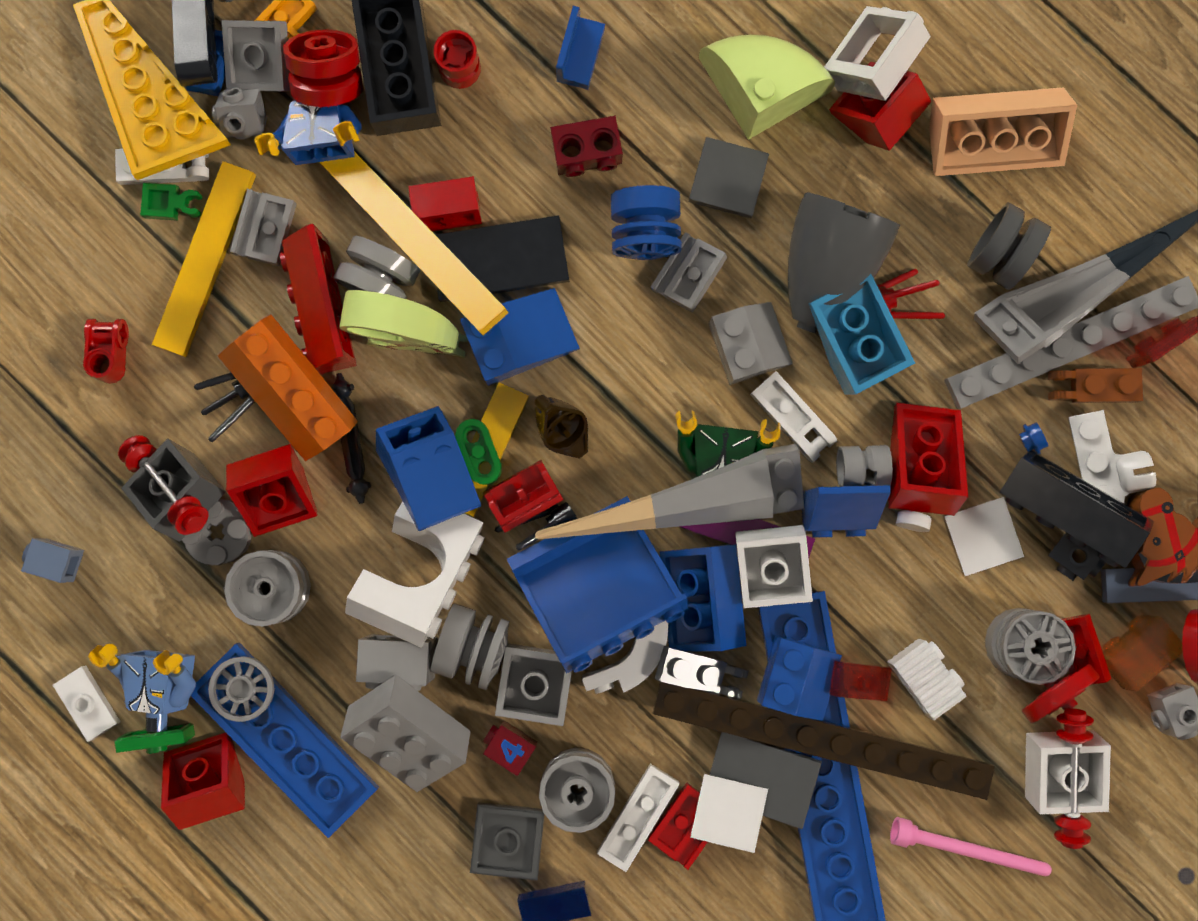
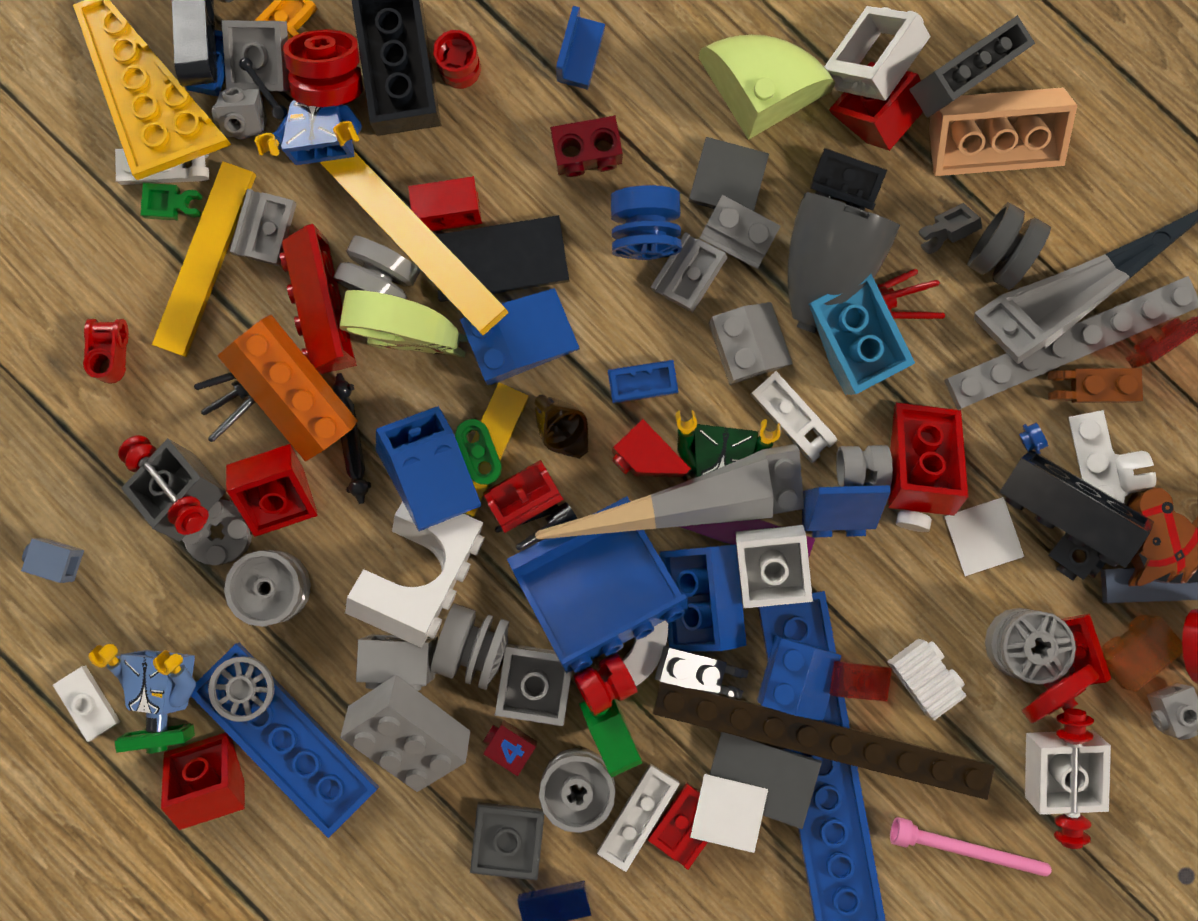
(278, 111): none -> black hinge
(605, 683): none -> red wheel
(612, 738): none -> green slope
(643, 381): none -> blue plate
(647, 454): none -> red slope
(740, 231): none -> light grey plate
(847, 179): none -> black bracket
(951, 224): none -> dark grey plate
(972, 66): none -> dark grey brick

